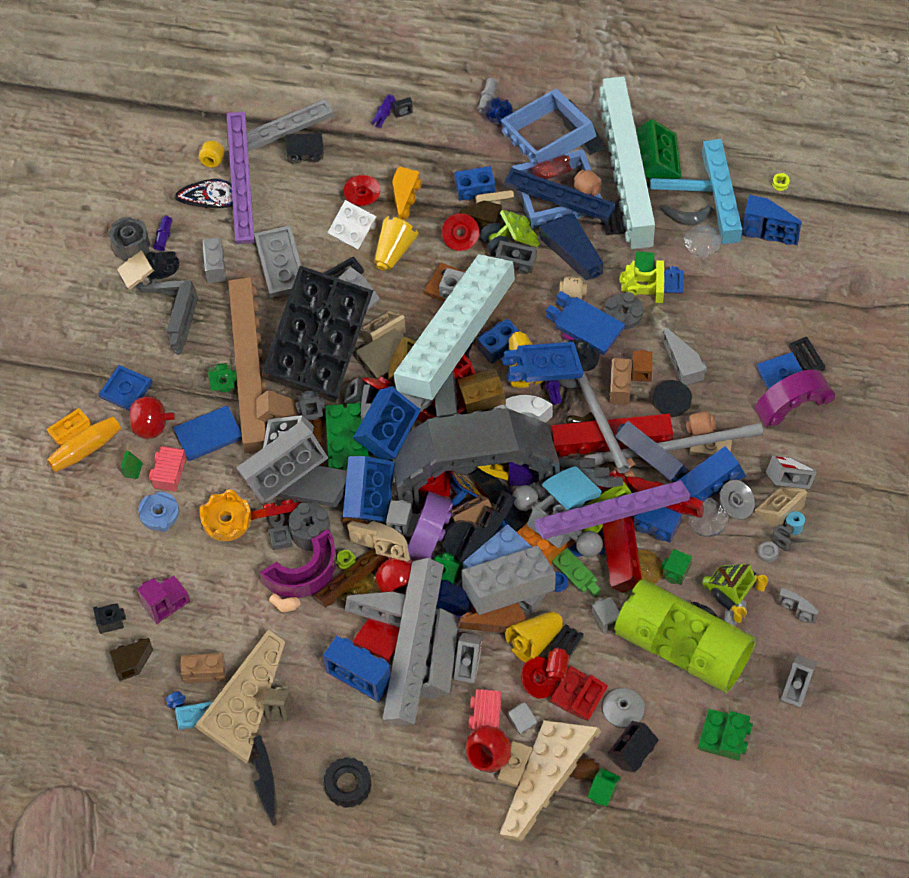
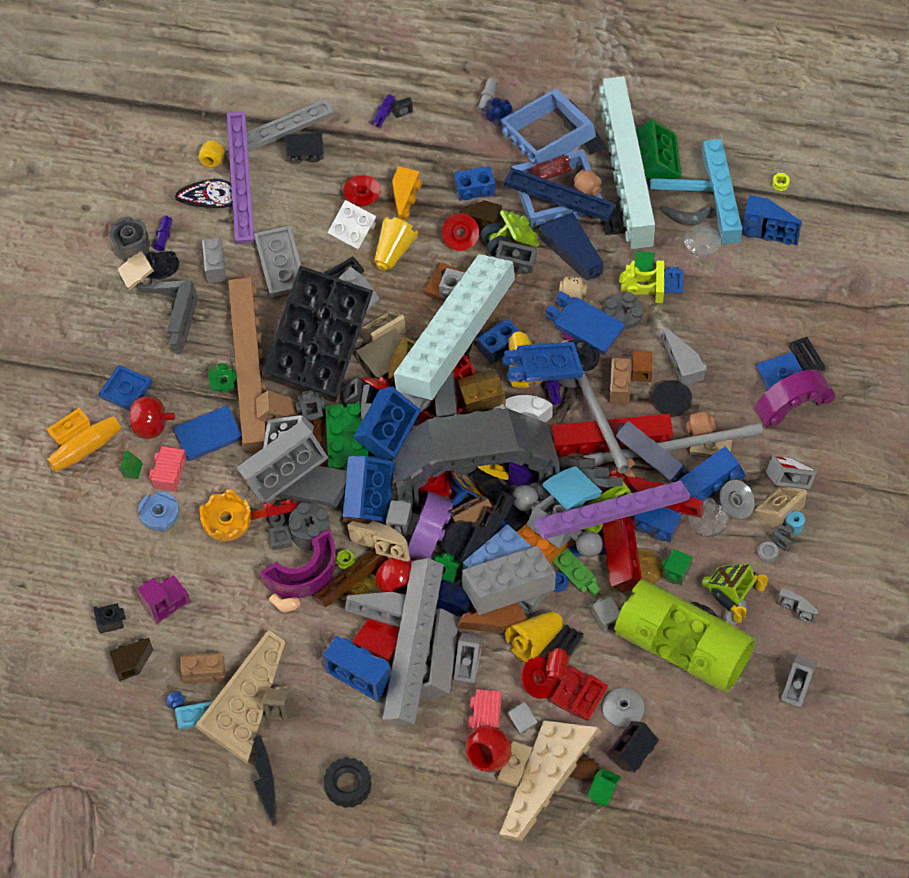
(497, 197): tan plate -> none
(577, 419): dark brown arm -> none
(725, 734): green plate -> none

